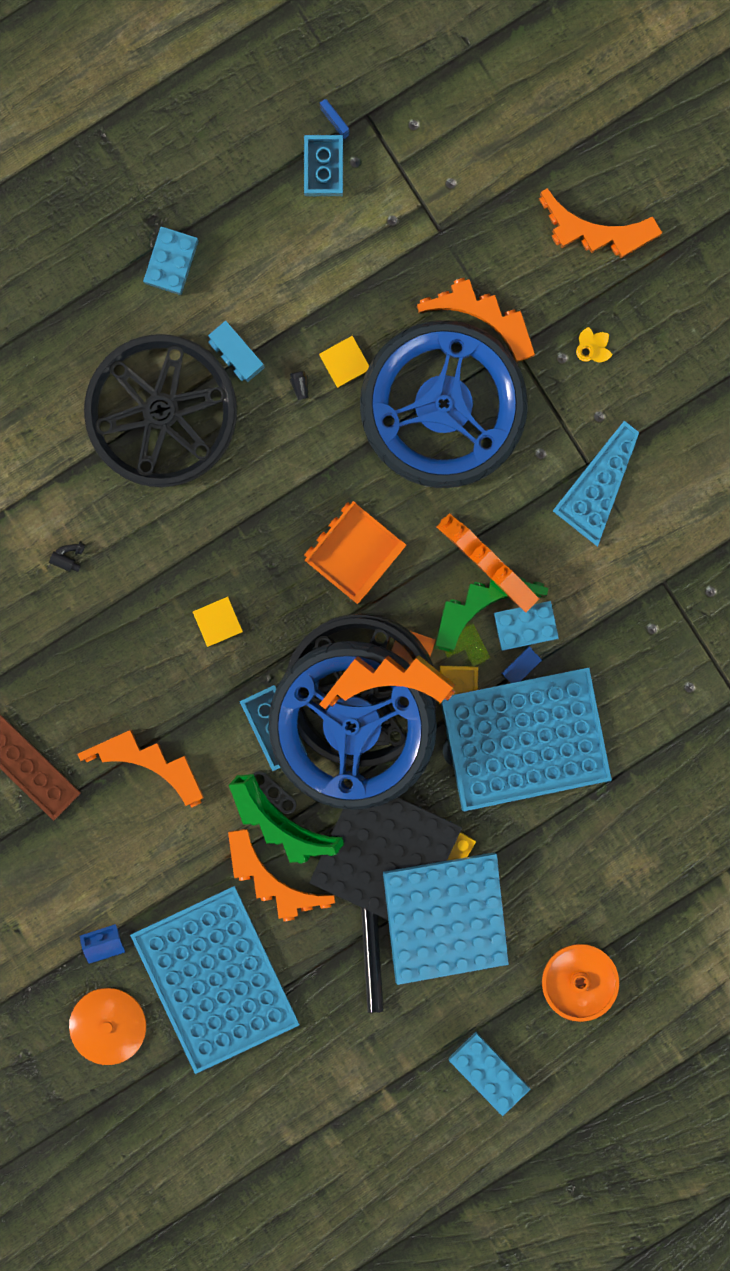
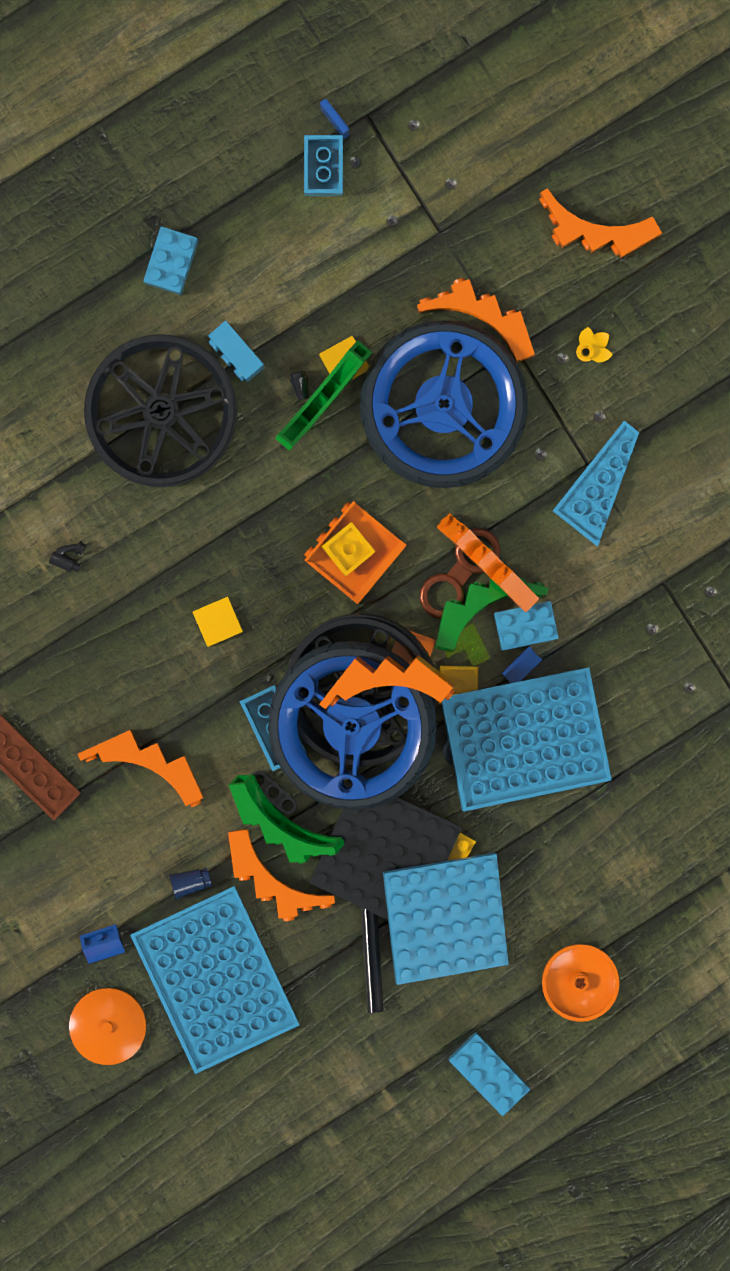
(189, 882): none -> dark blue plant
(324, 395): none -> green arch
(348, 549): none -> yellow plate
(458, 574): none -> copper bar

